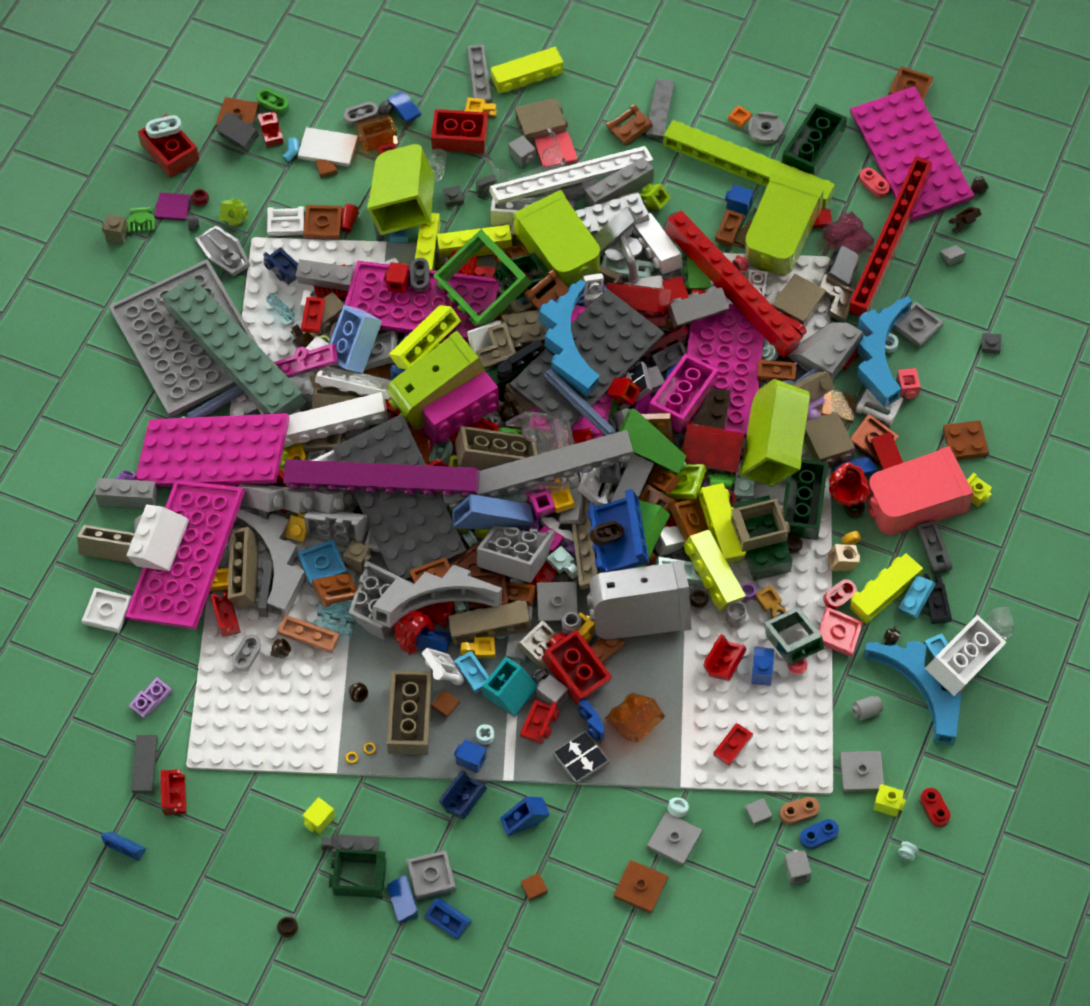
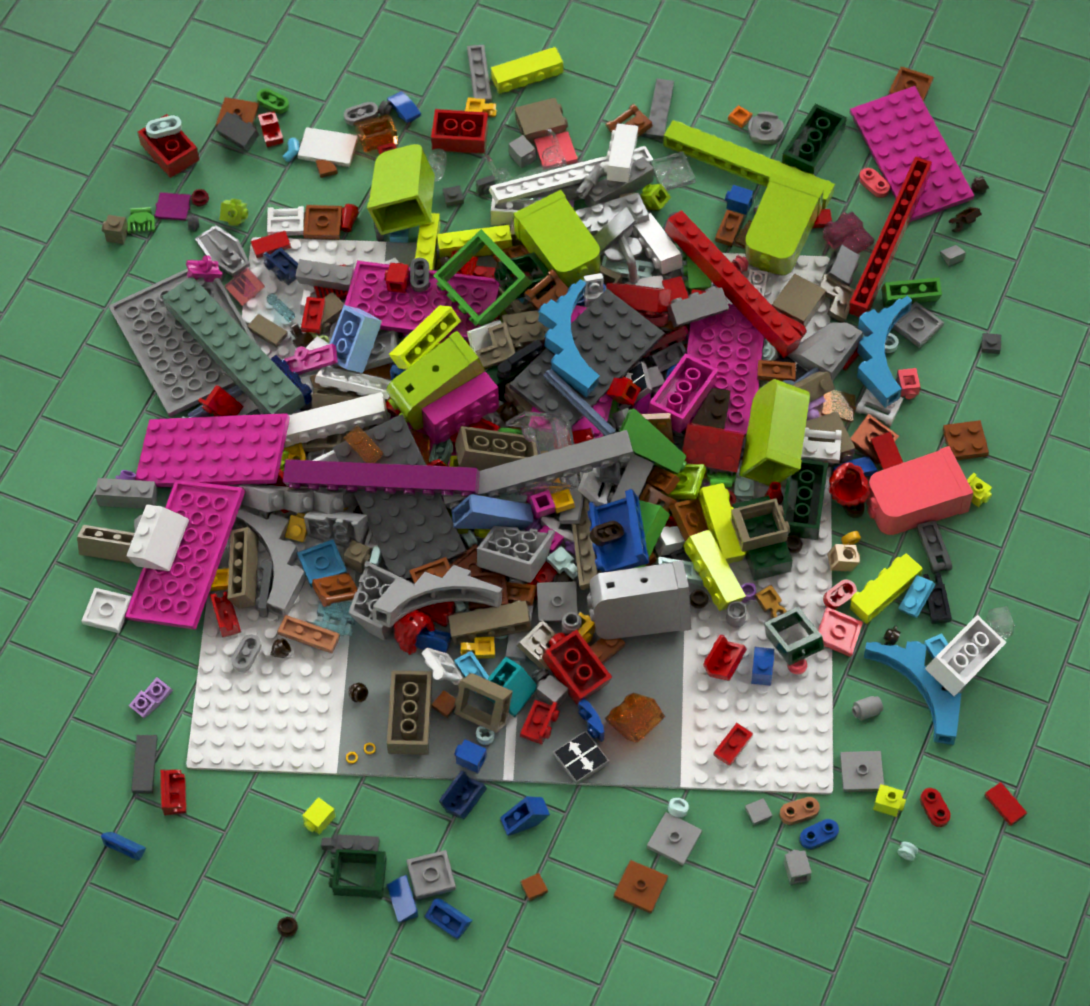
(203, 269): none -> dark pink hips
(221, 403): none -> red bracket
(244, 286): none -> clear pink piece
(267, 330): none -> dark tan tile
(270, 243): none -> red tile
(294, 377): none -> clear blue plate
(363, 445): none -> clear orange plate
(376, 556): none -> light aqua tile
(489, 689): none -> dark tan window
(589, 181): none -> light grey pin
(621, 152): none -> white brick
(673, 171): none -> clear plate
(775, 492): none -> red cone
(821, 451): none -> white plate
(917, 290): none -> bright green brick
(1005, 803): none -> red tile

